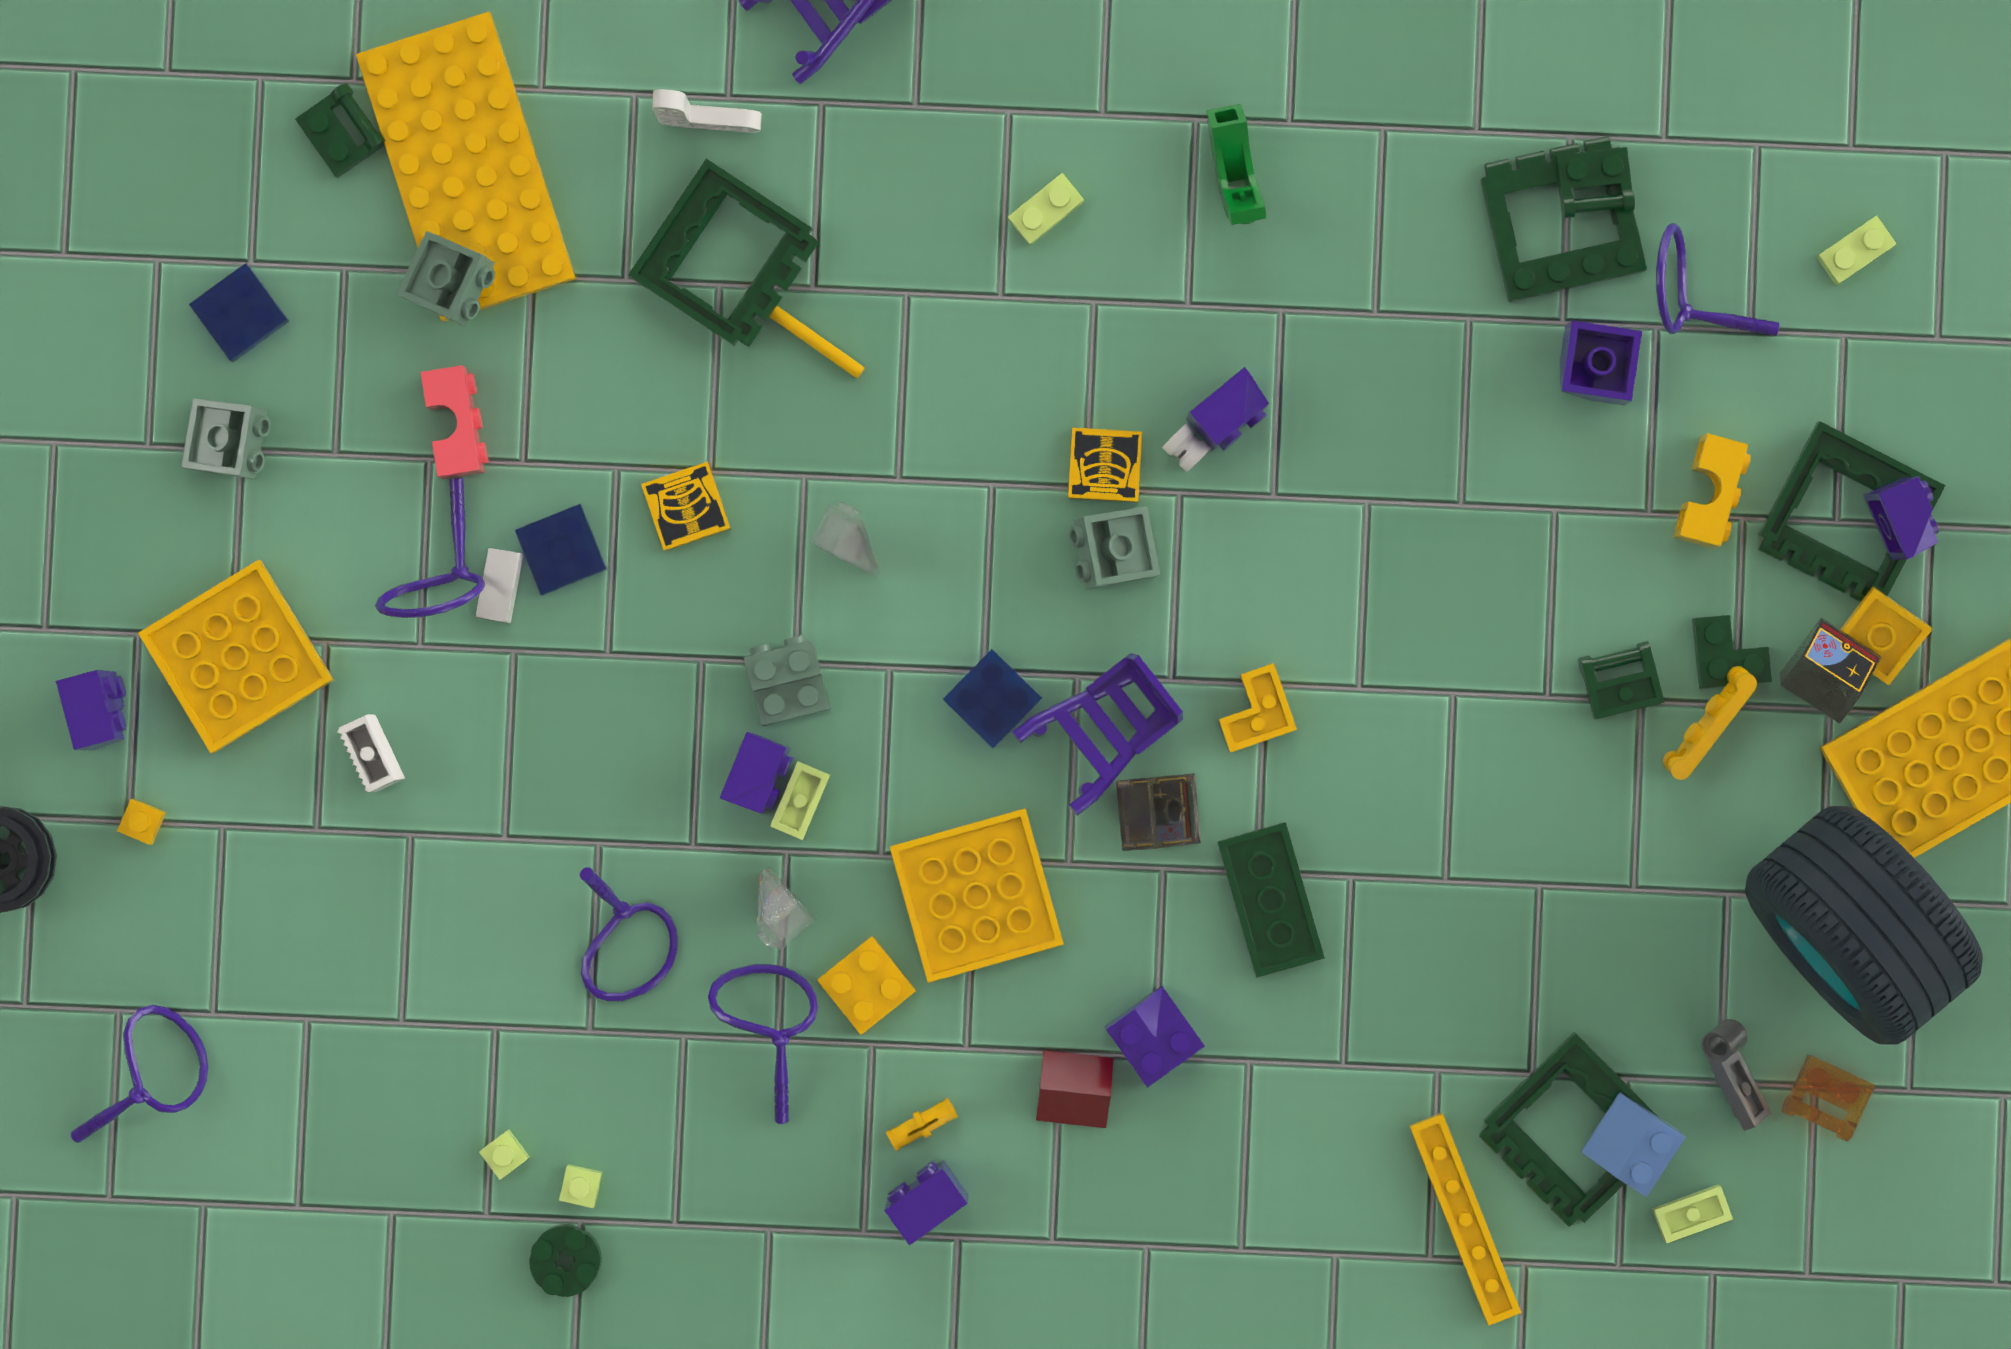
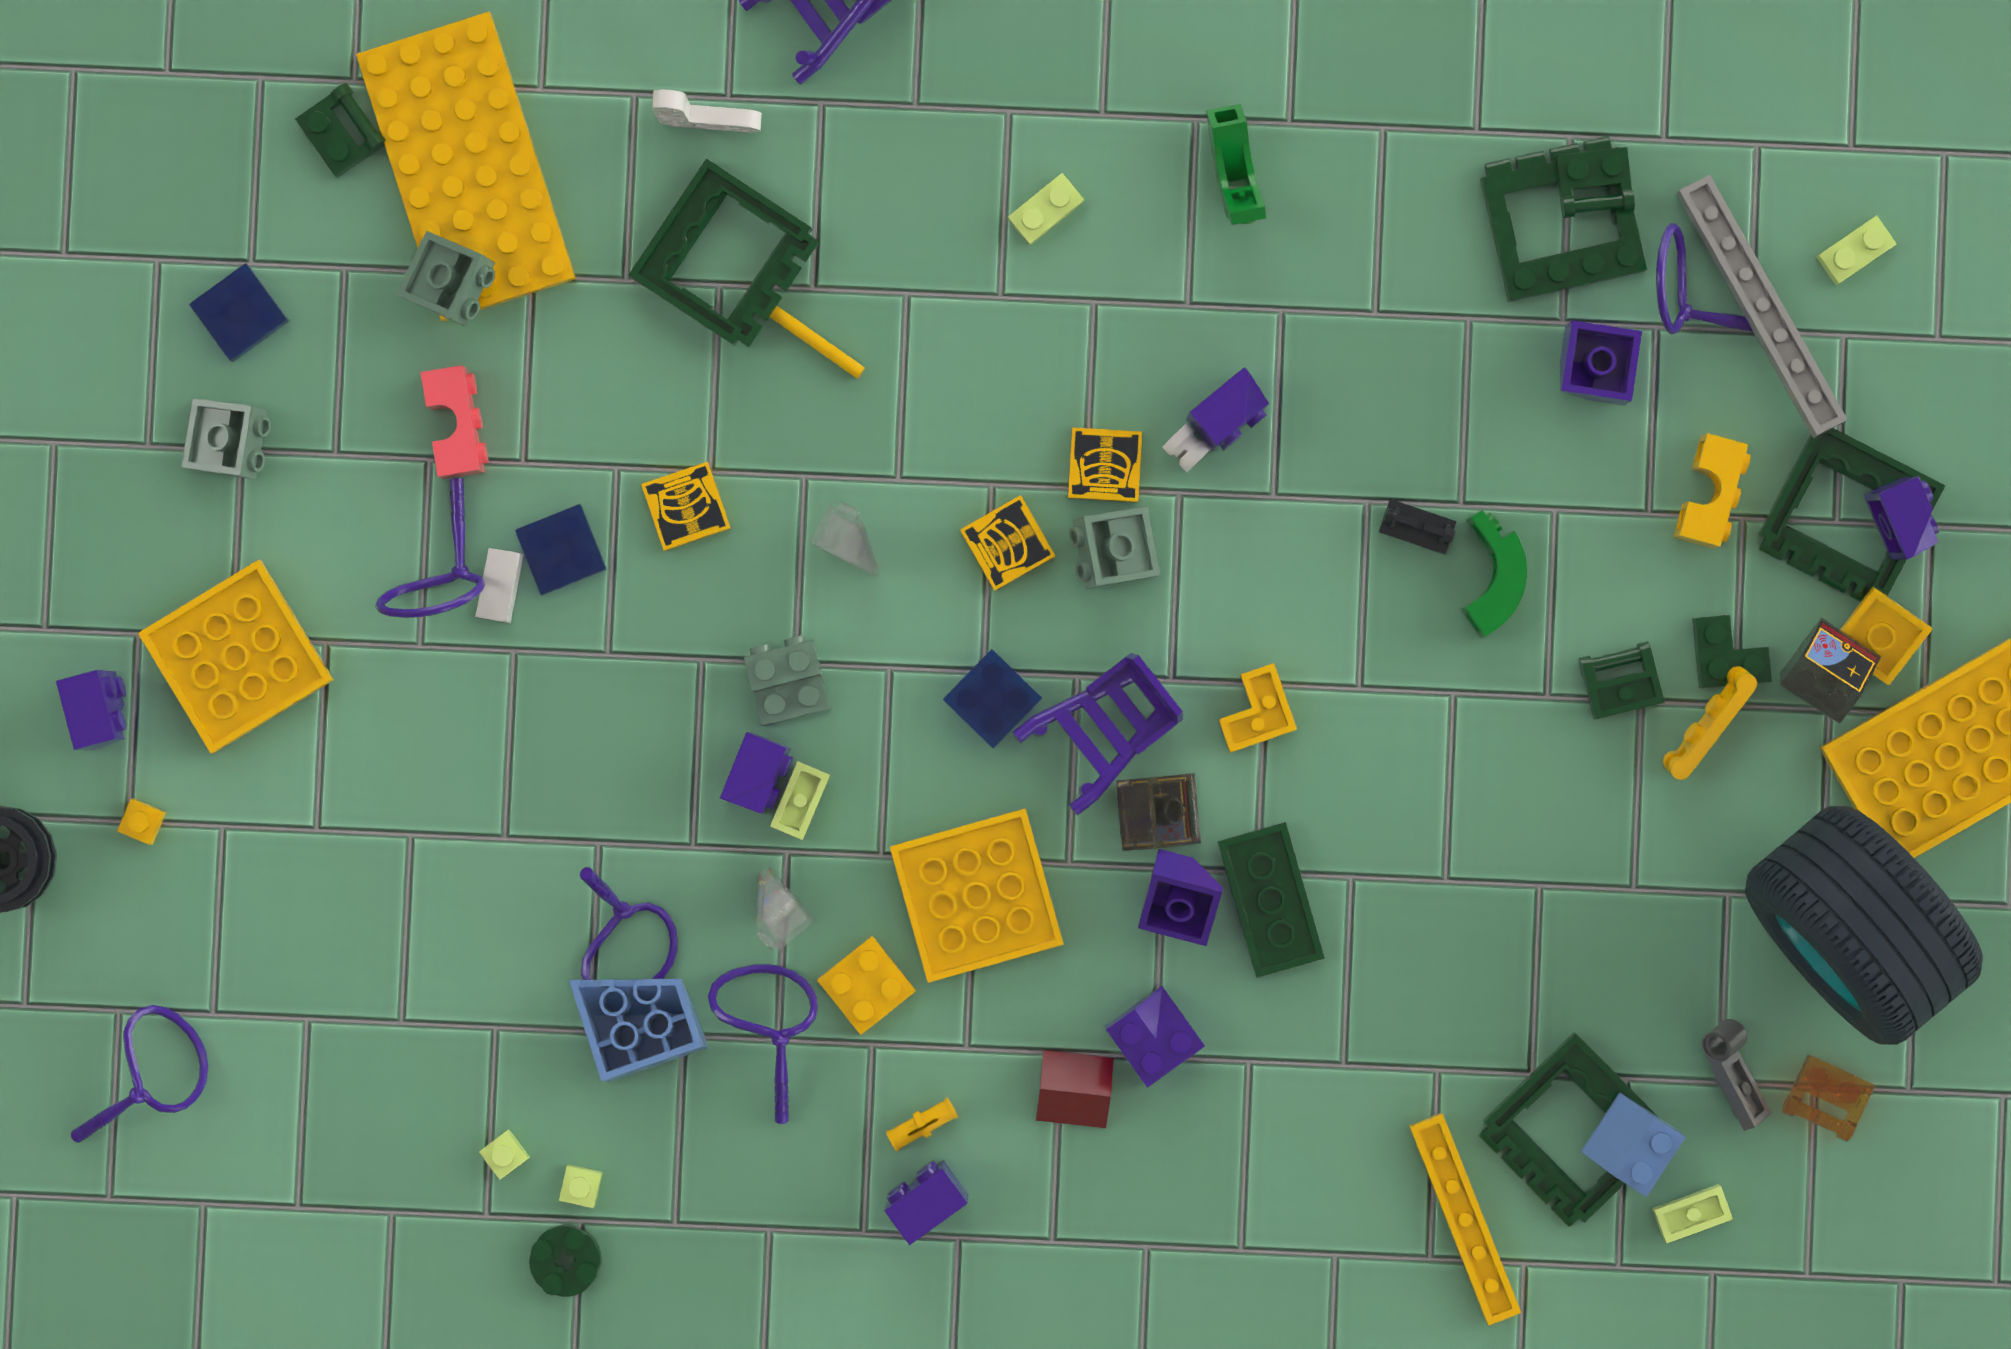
(371, 753): white brick -> none
(637, 1023): none -> medium blue wedge
(1007, 543): none -> tile
(1180, 899): none -> dark purple slope
(1418, 526): none -> black hinge
(1507, 580): none -> green arch
(1761, 306): none -> light grey plate

